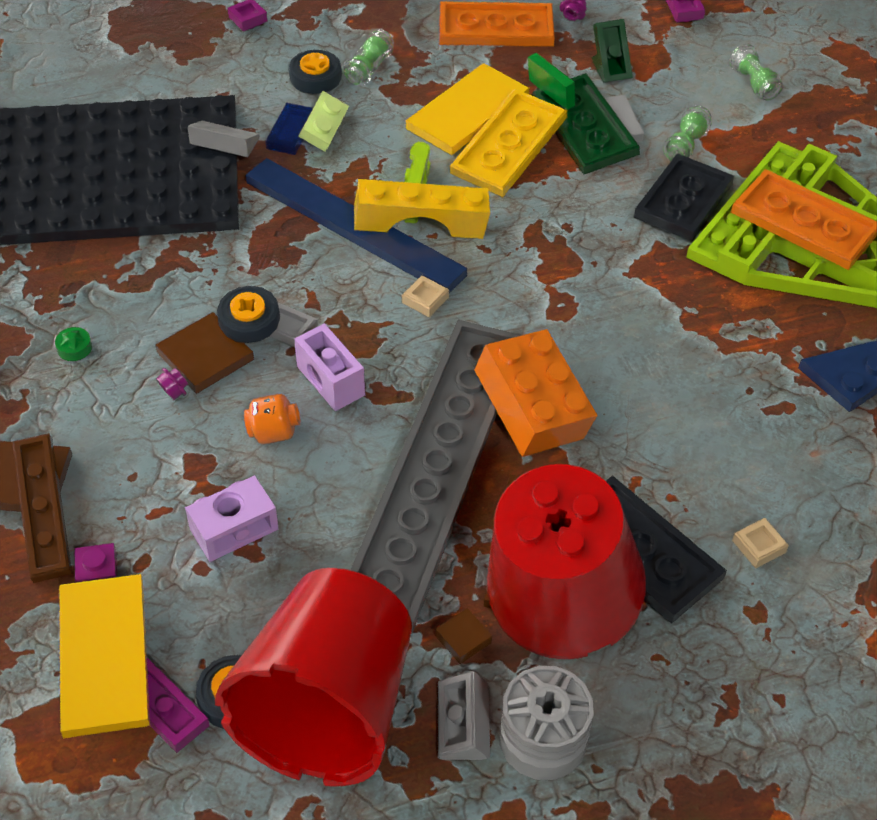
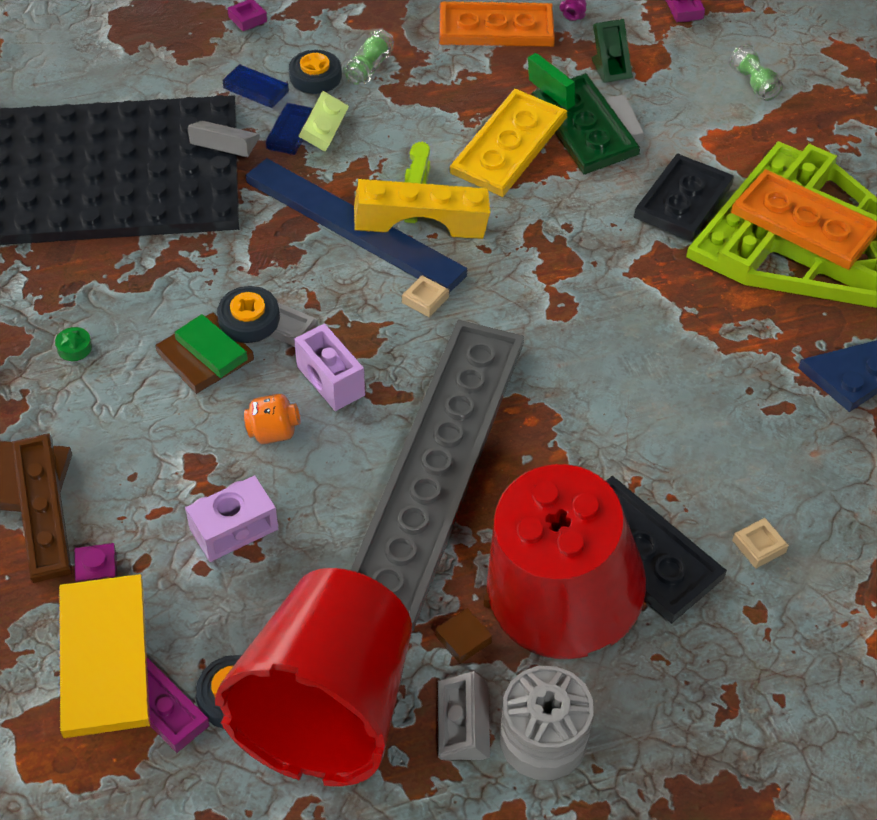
(172, 383): magenta plate -> none
(211, 345): none -> green tile
(255, 86): none -> clear blue tile
(463, 109): yellow tile -> none
(535, 392): orange brick -> none
(694, 124): clear piece -> none

